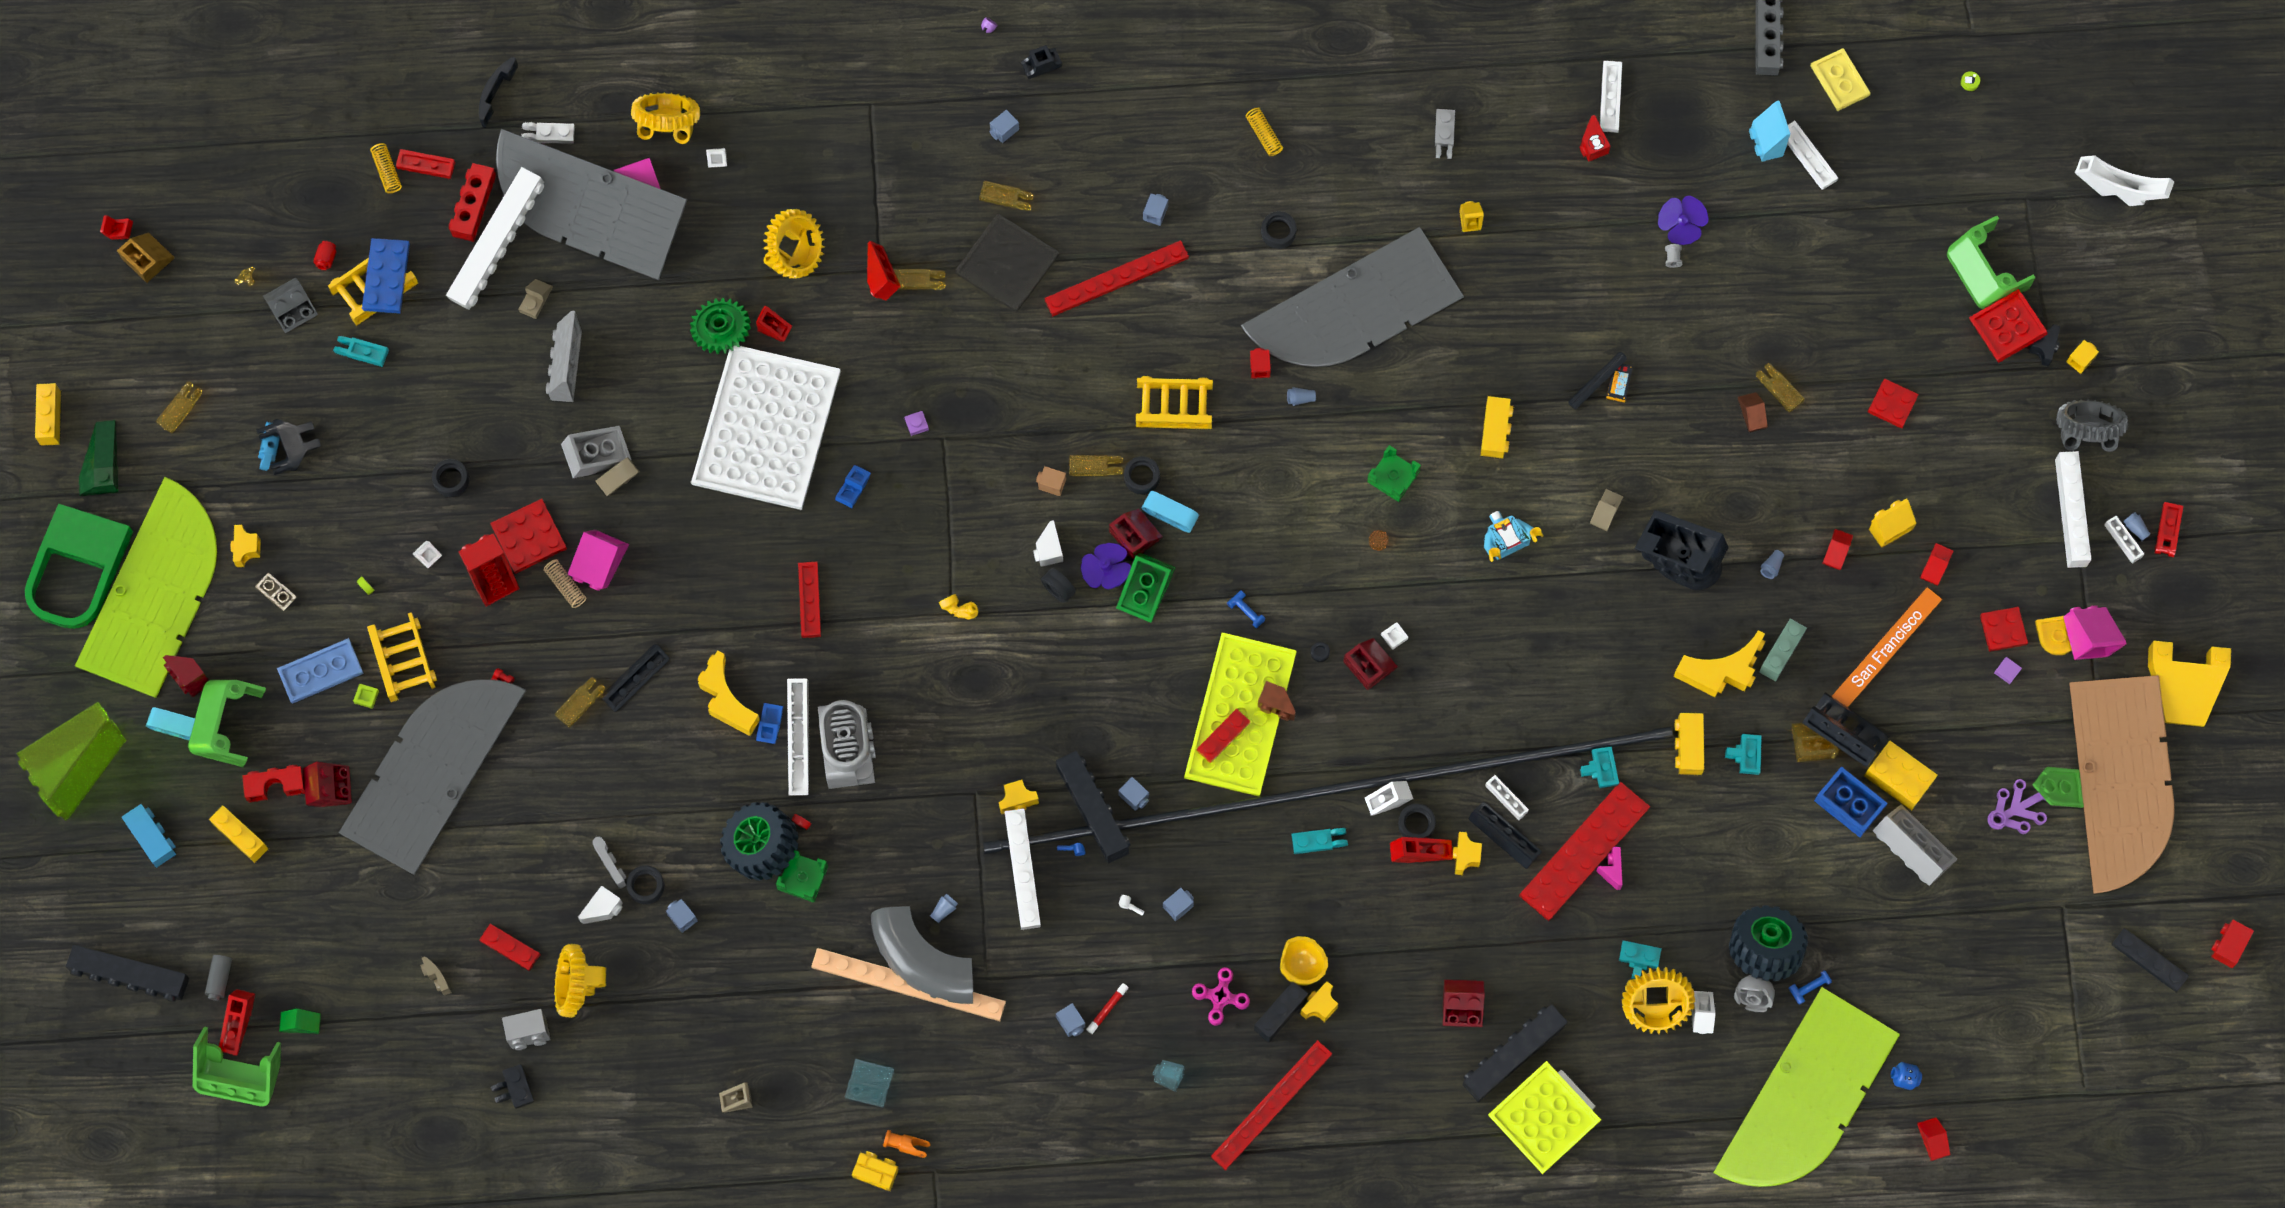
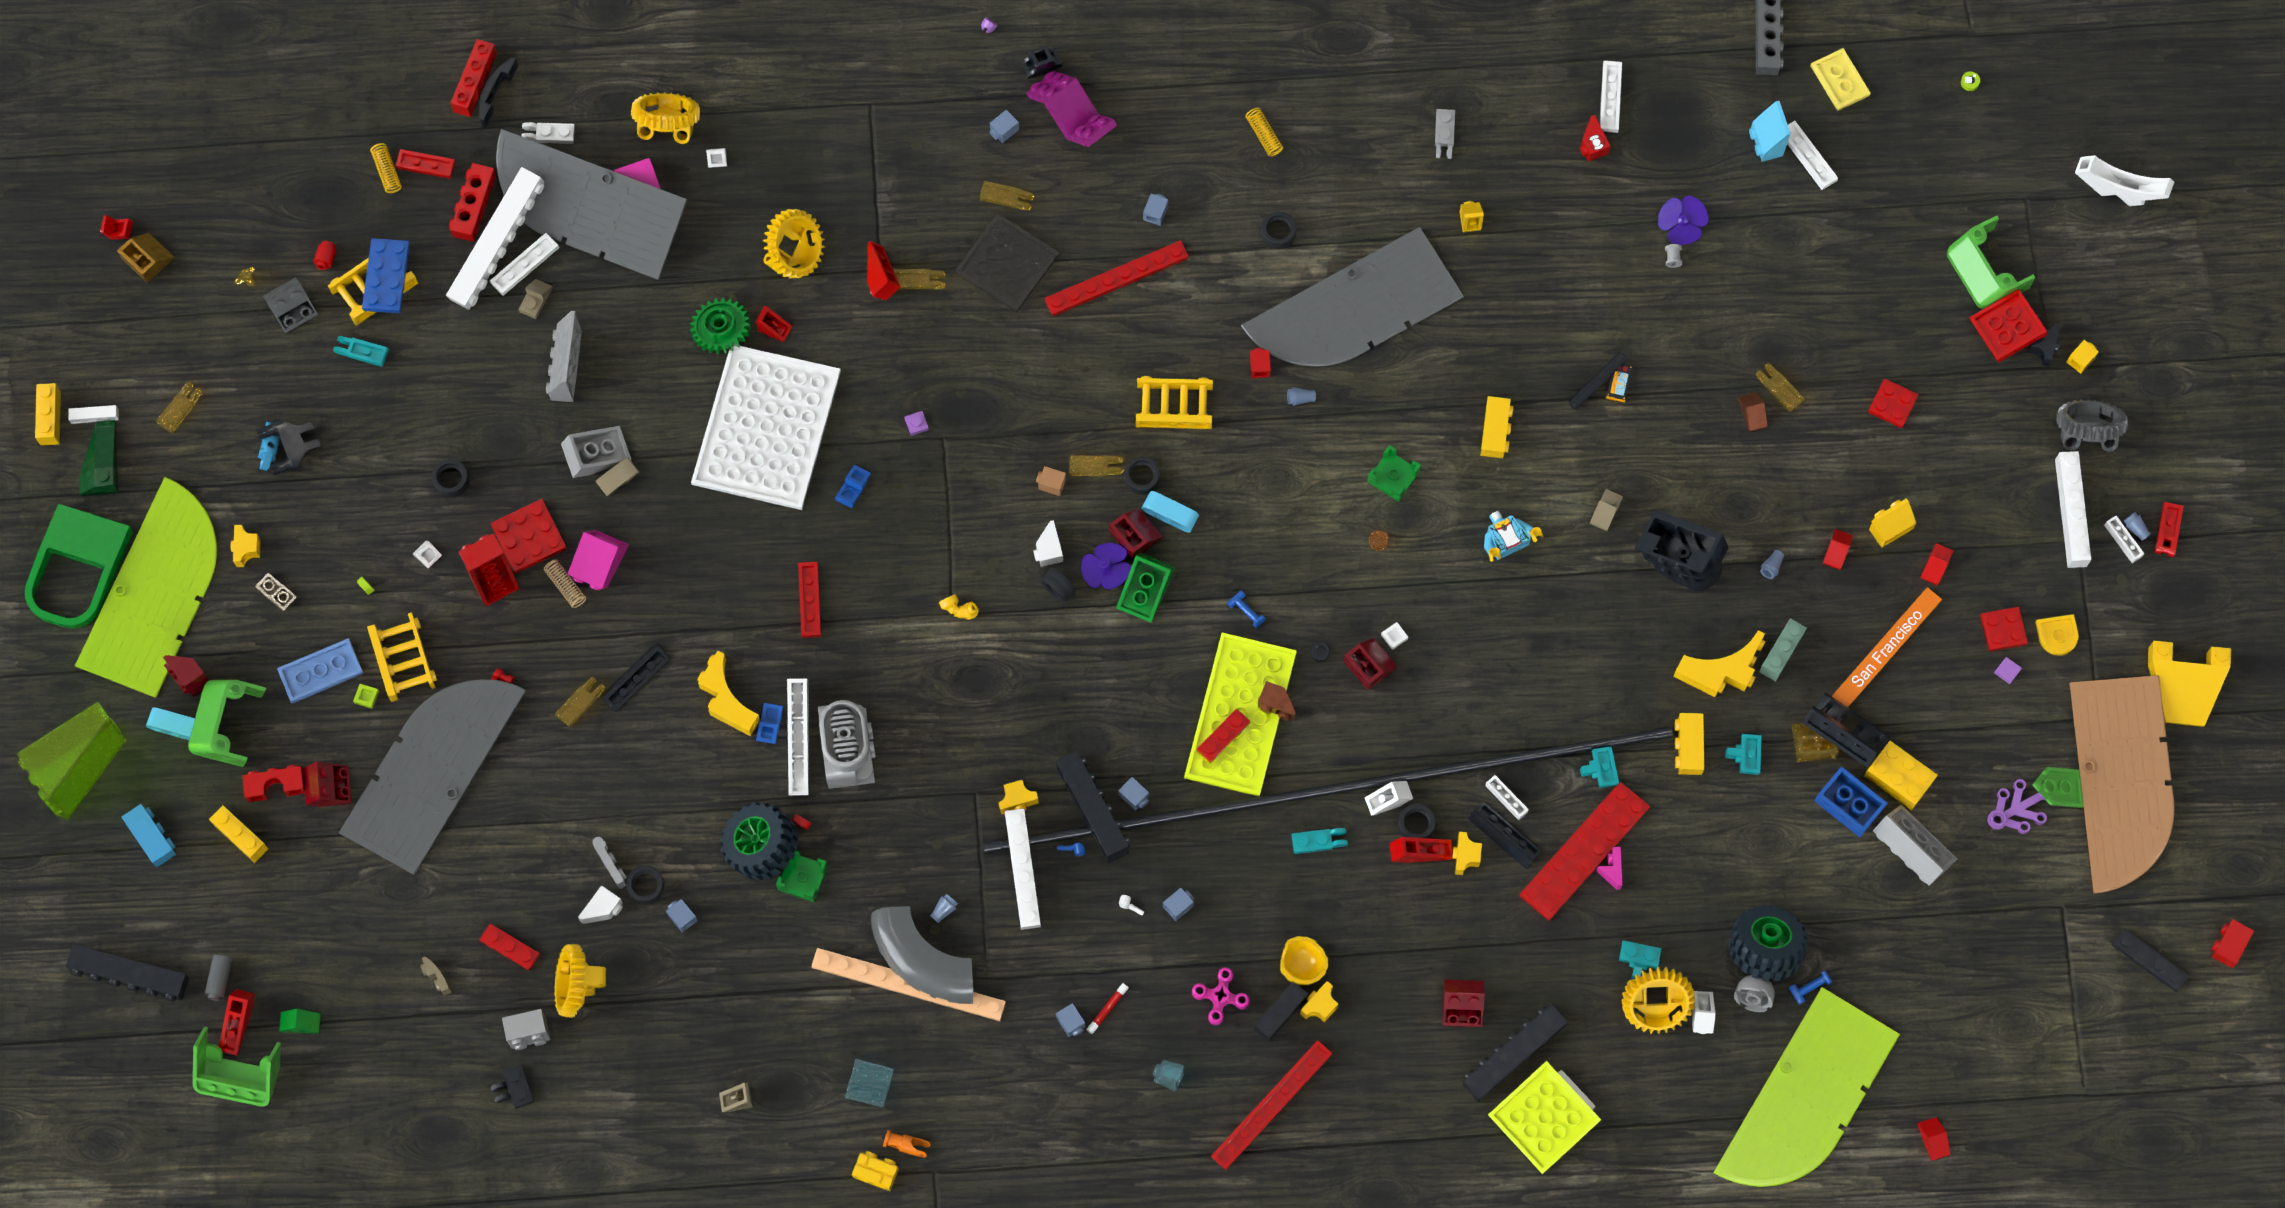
(93, 414): none -> white piece
(473, 78): none -> red brick
(524, 264): none -> white plate
(1071, 108): none -> magenta bracket
(1906, 1076): blue head -> none
(2092, 633): dark pink slope -> none

